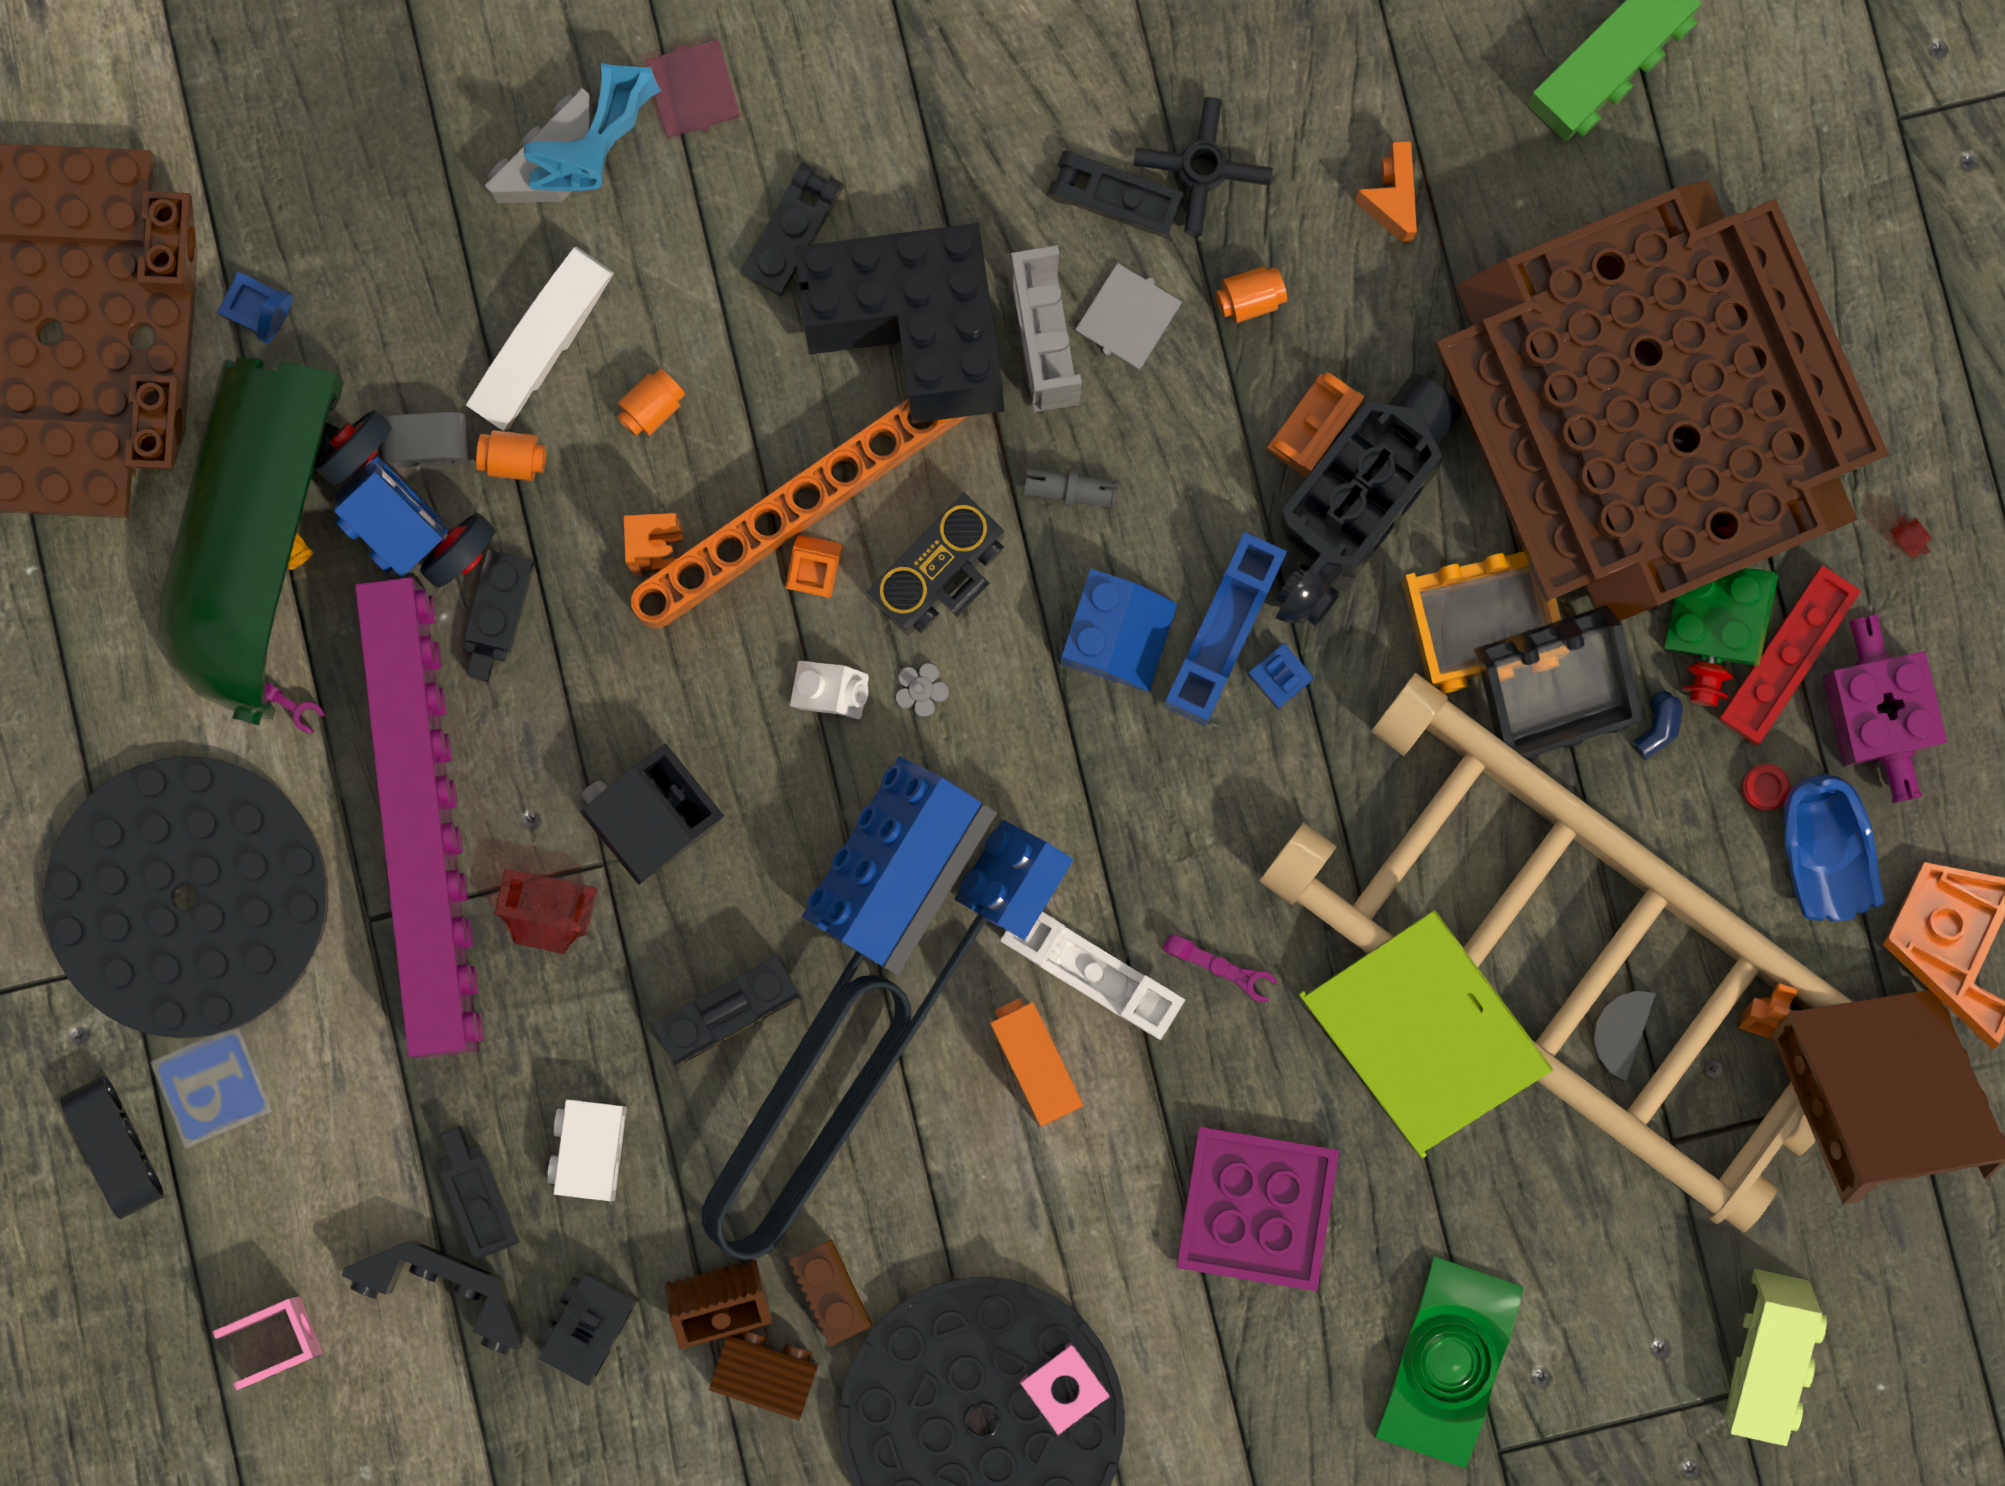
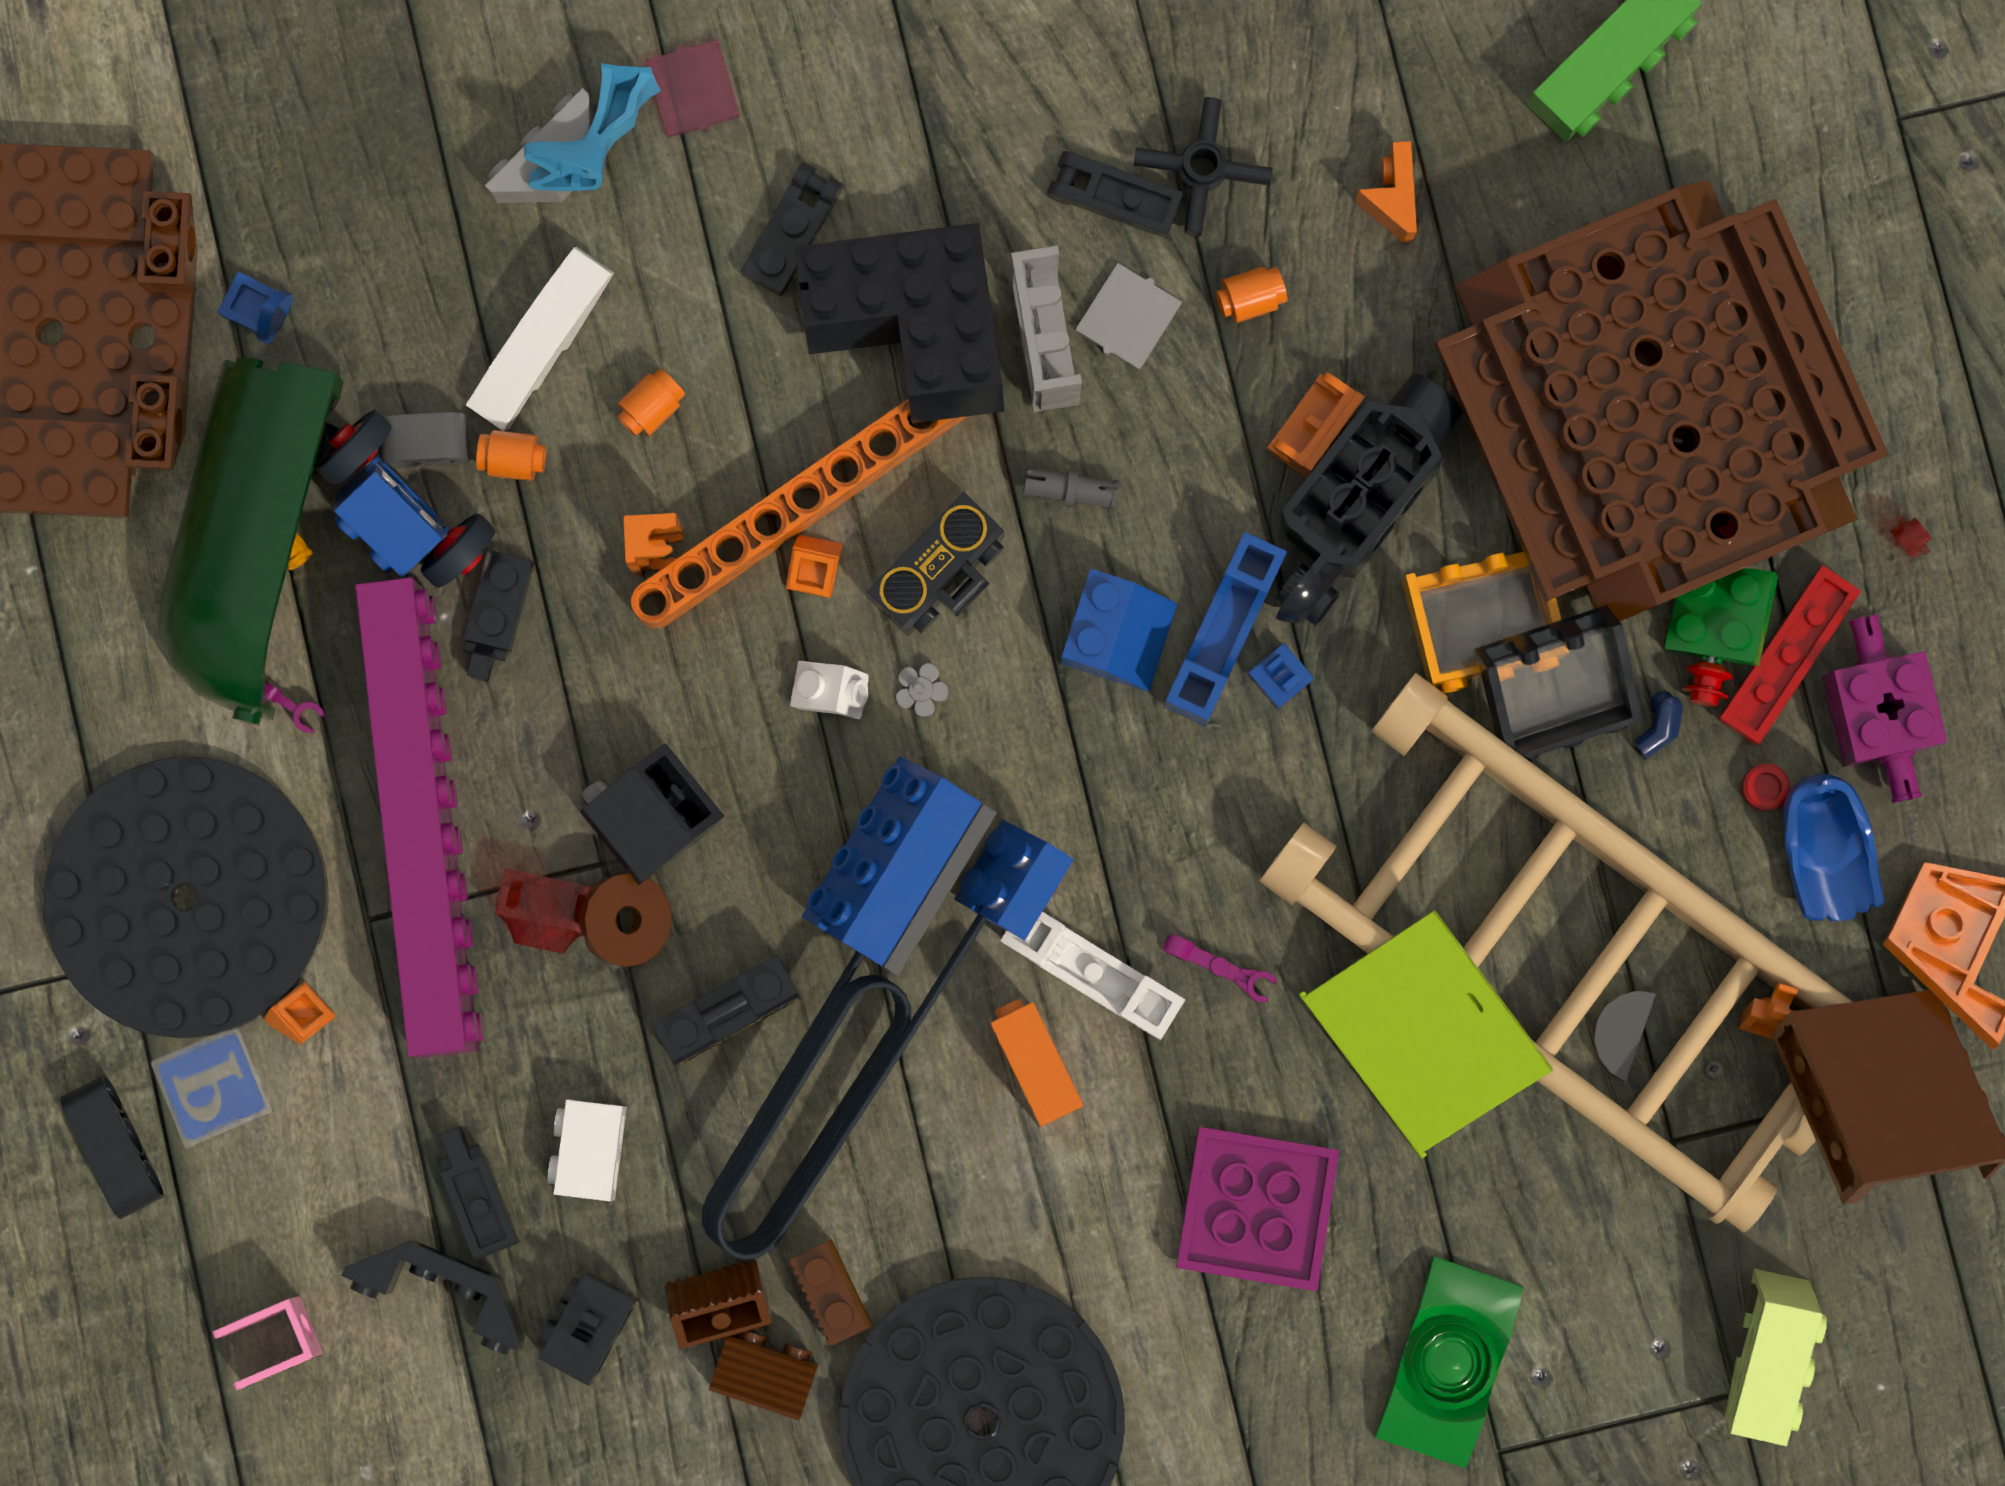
(299, 1014): none -> orange slope
(650, 923): none -> reddish brown tile
(1068, 1363): bright pink piece -> none

